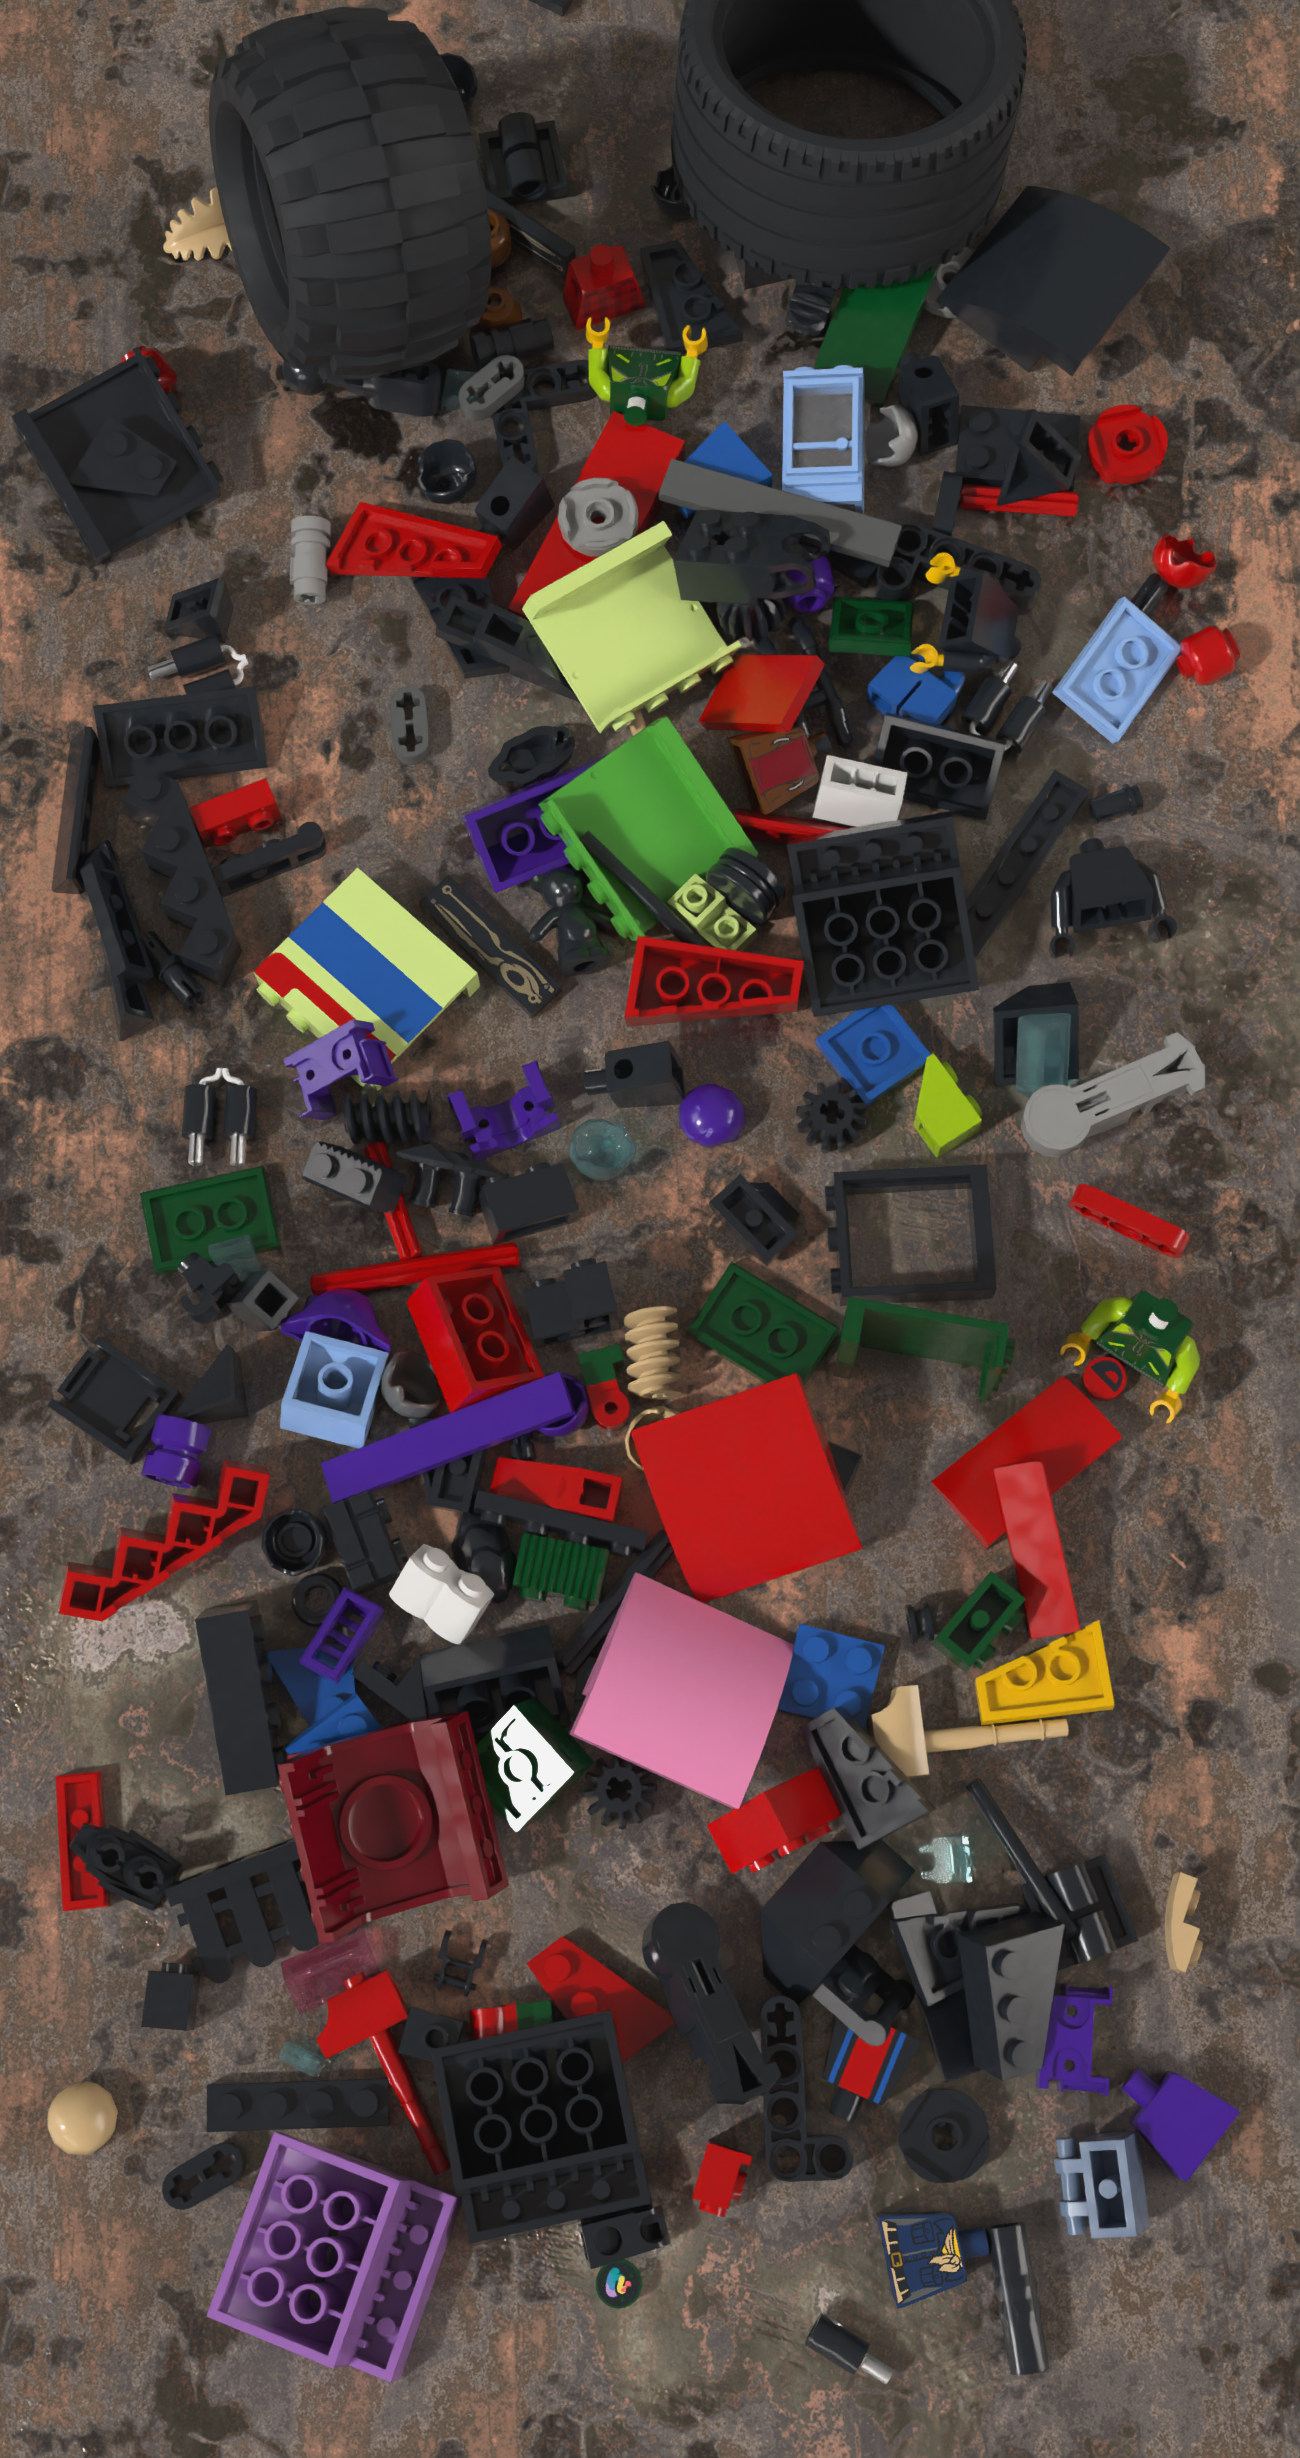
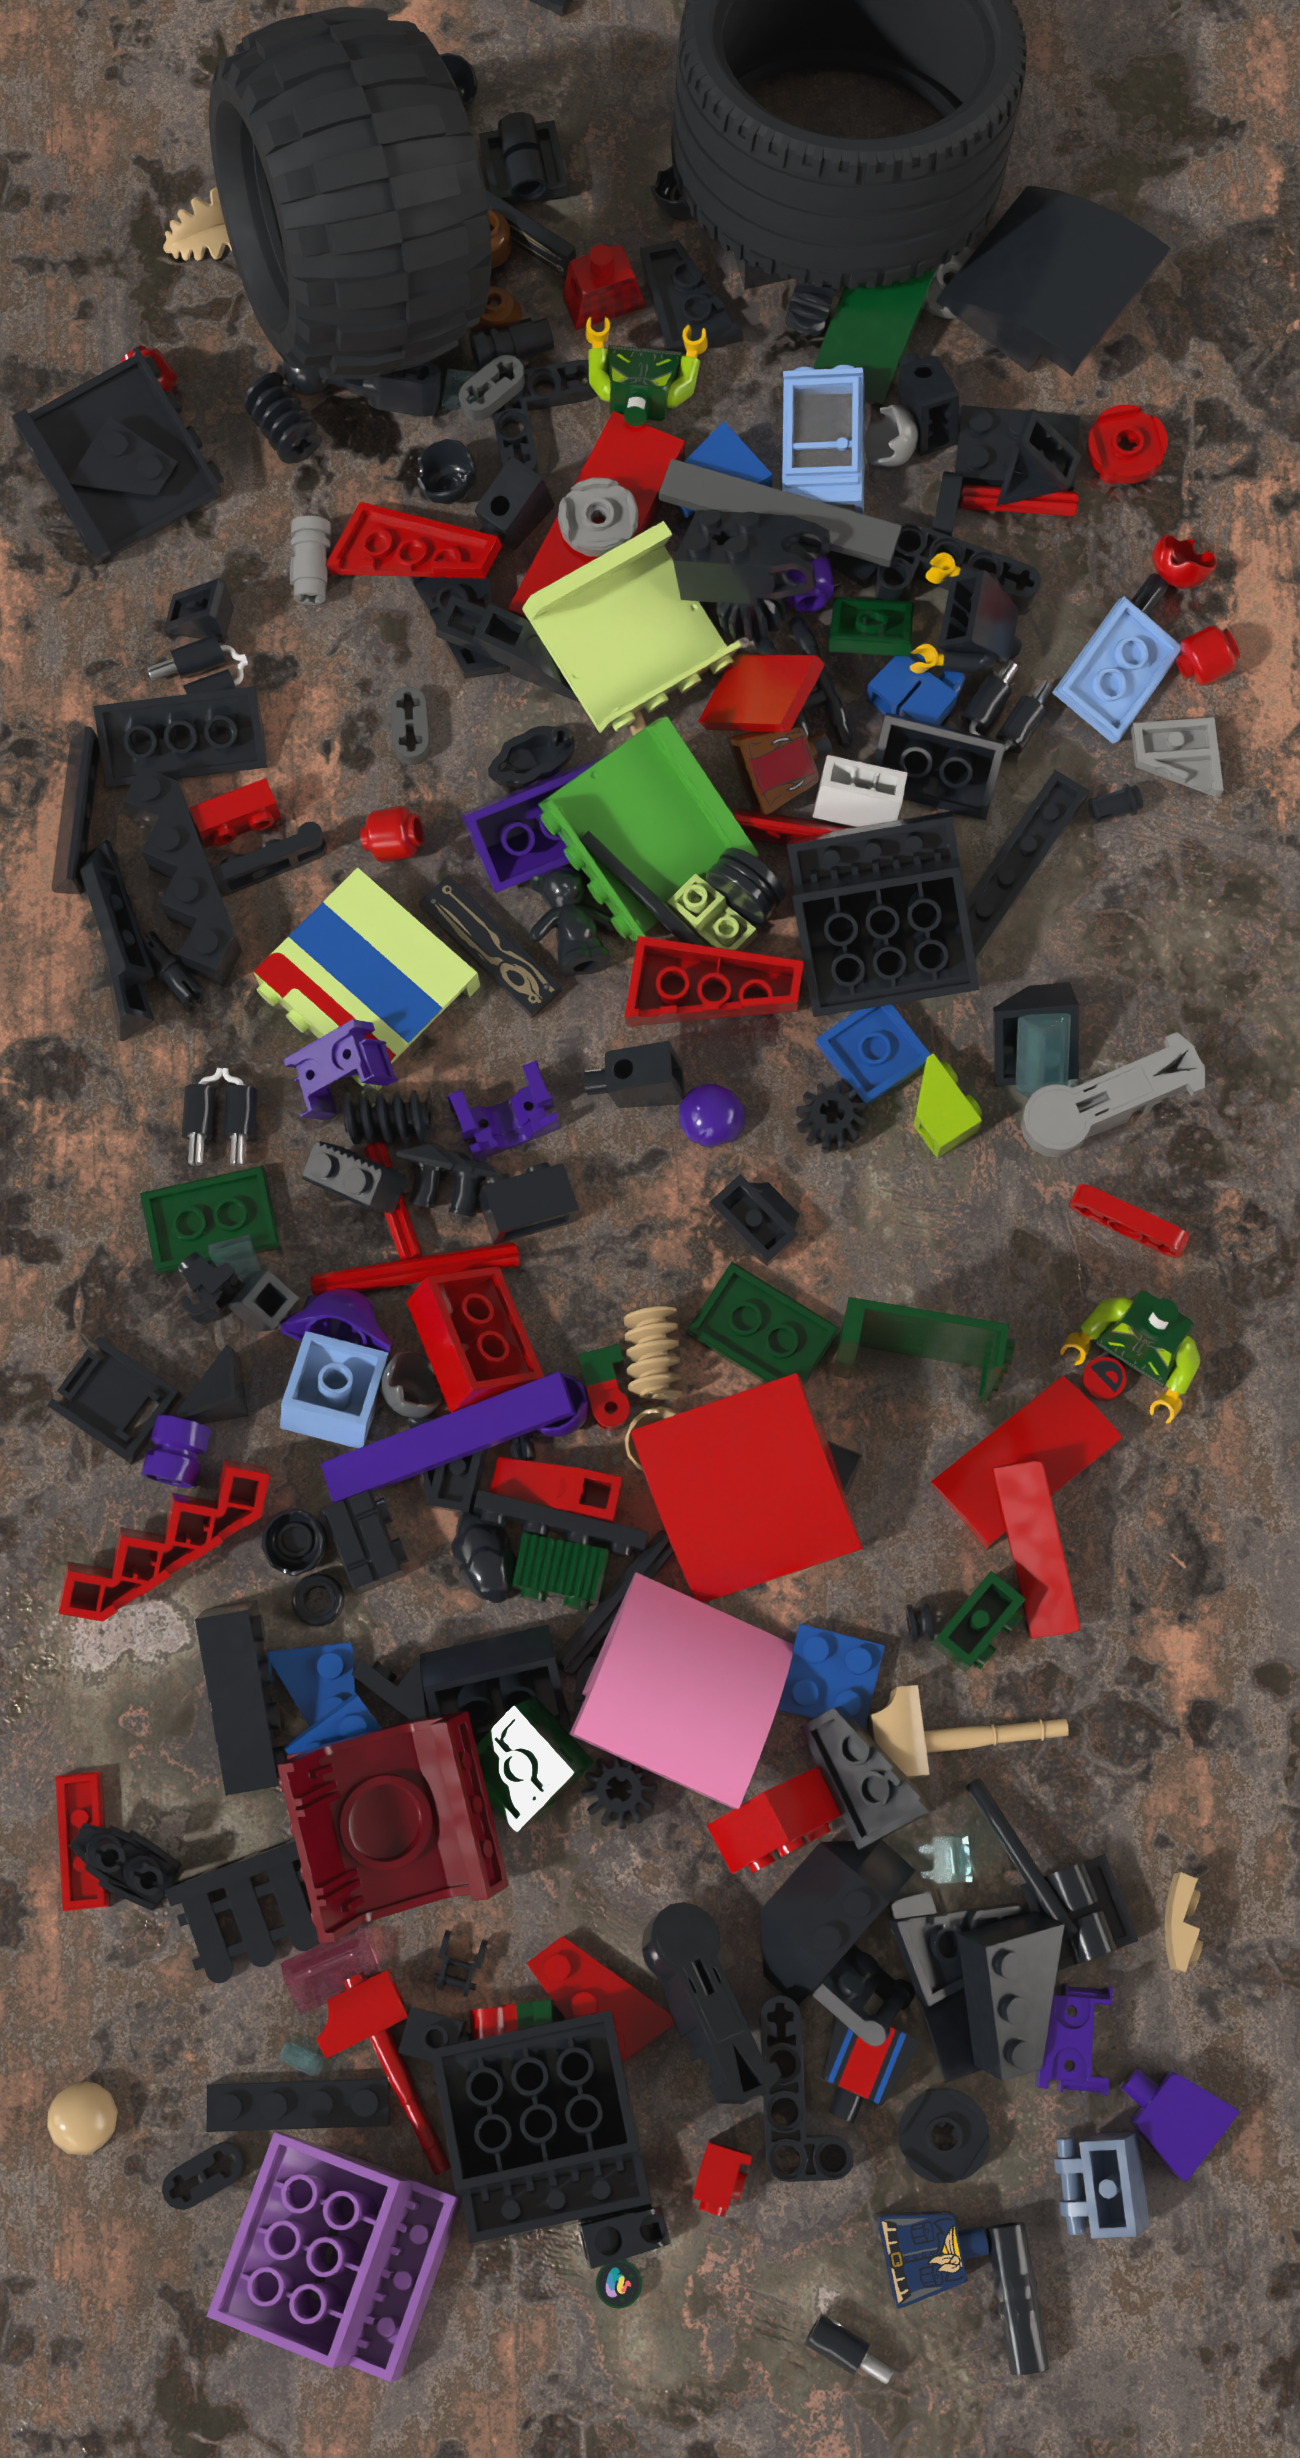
(171, 1998): black brick -> none
(282, 418): none -> black piece
(347, 1601): dark purple slope -> none
(392, 834): none -> red head
(441, 1594): white brick -> none
(572, 1307): black brick -> none
(601, 1149): clear light blue hair -> none
(968, 1177): black window -> none
(1052, 1682): yellow wing -> none
(1106, 891): black torso -> none
(1180, 752): none -> light grey wing

